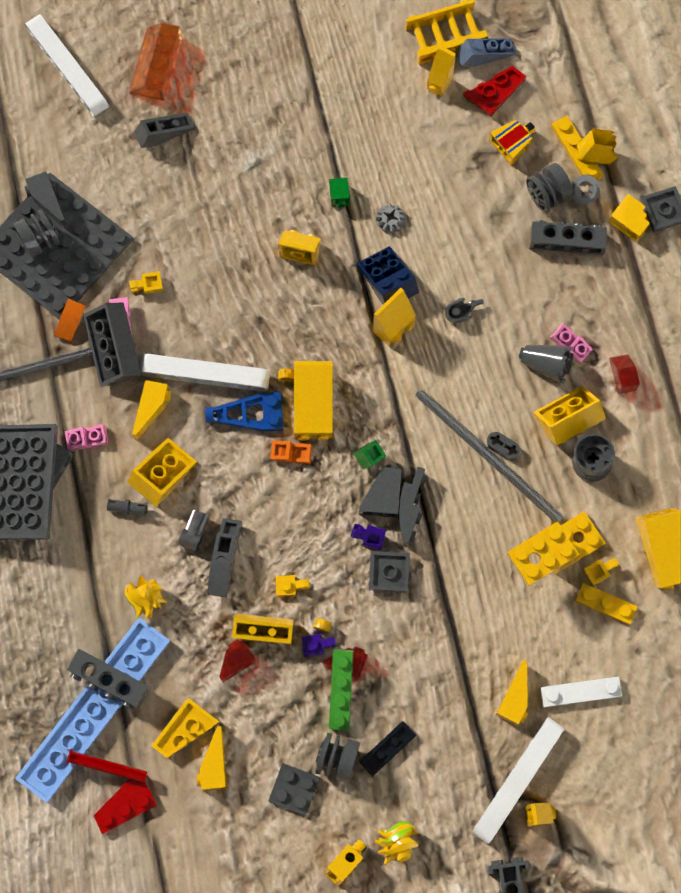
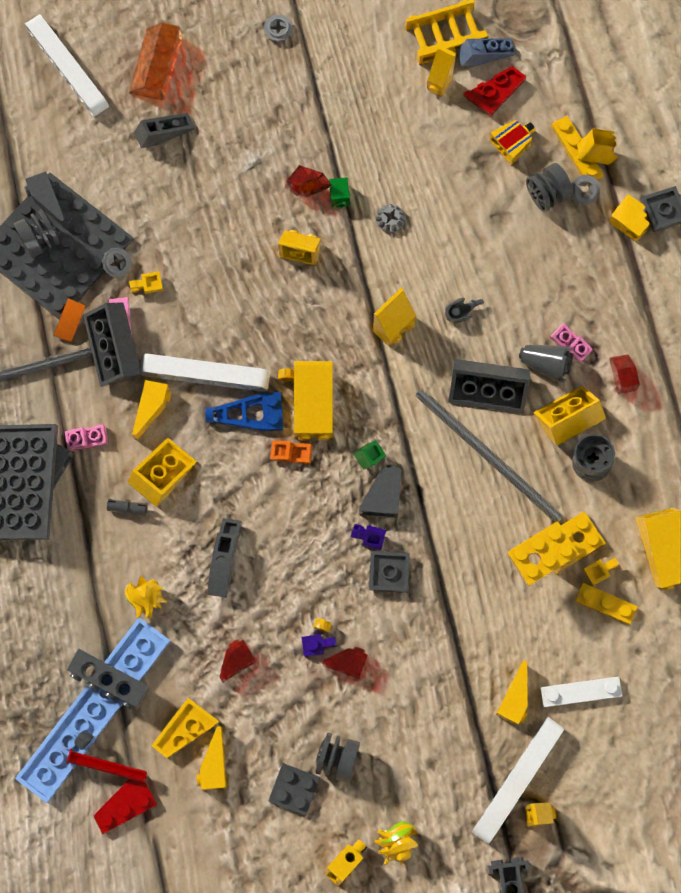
(83, 739): none -> dark grey axle
(124, 265): none -> light grey gear
(192, 535): flat silver piece -> none
(262, 628): yellow brick -> none
(271, 25): none -> light grey gear
(288, 585): yellow plate -> none
(307, 181): none -> clear red slope
(341, 689): bright green plate -> none
(387, 748): black tile -> none
(388, 274): dark blue slope -> none
(408, 512): dark grey slope -> none
(489, 386): none -> dark grey slope
(506, 442): dark grey beam -> none
(559, 243): dark grey brick -> none

